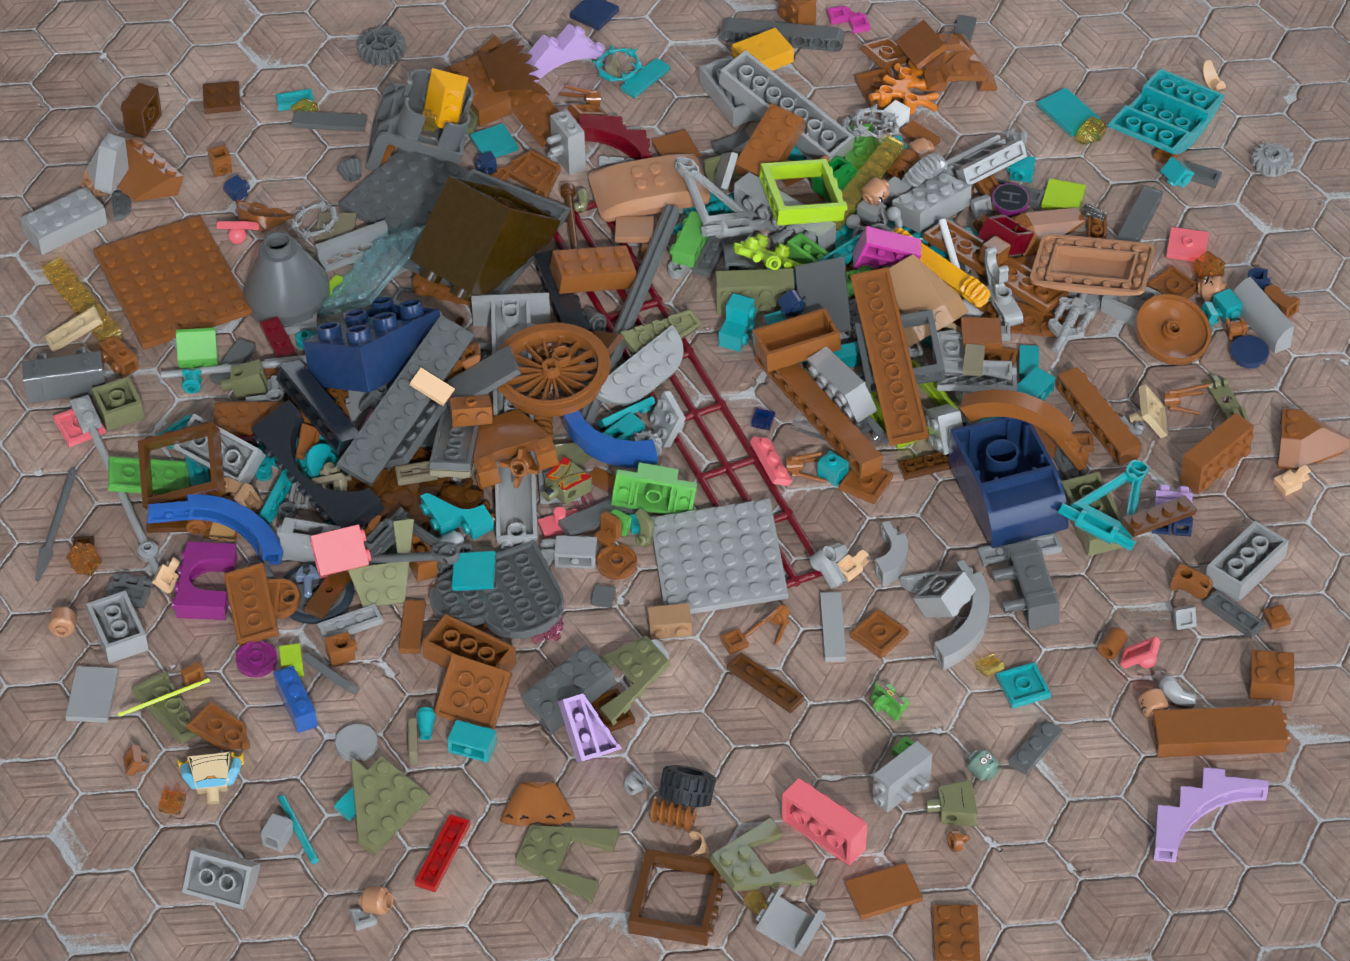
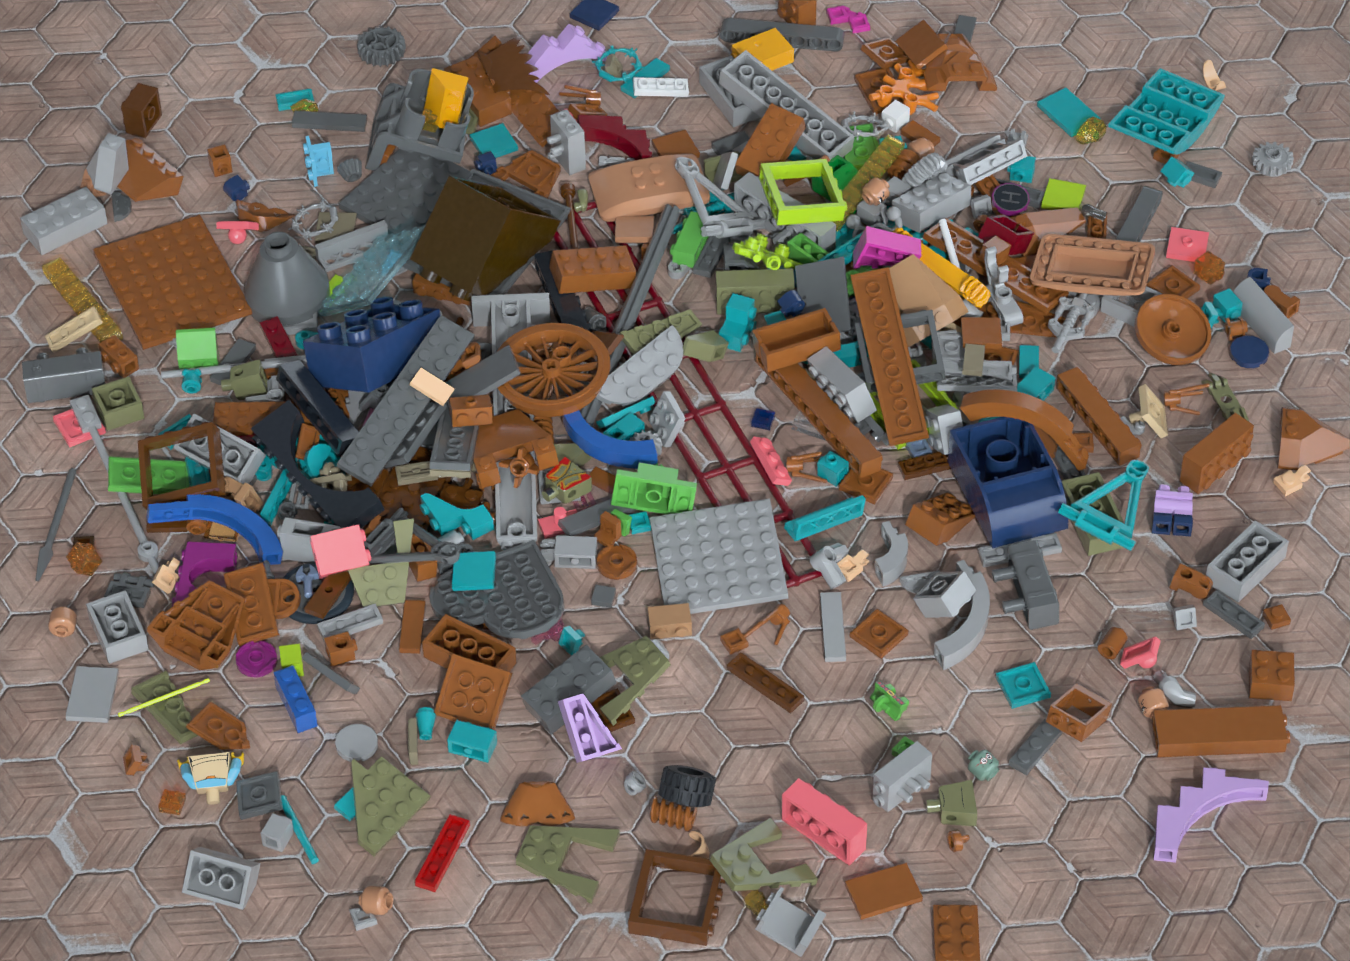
(192, 674): dark orange plate -> none
(199, 626): none -> dark orange wedge
(221, 97): reddish brown plate -> none
(259, 795): none -> dark grey tile
(318, 160): none -> medium azure bracket
(571, 639): none -> teal tile
(646, 528): olive arm -> none
(660, 87): none -> white tile
(705, 346): none -> olive slope
(825, 518): none -> teal fence
(880, 136): light grey piece -> none
(918, 448): none -> sand blue tile
(939, 518): none -> dark orange slope
(989, 665): clear yellow tile -> none
(1078, 697): none -> dark orange window
(1159, 516): reddish brown plate -> none
(1210, 286): nougat head -> none

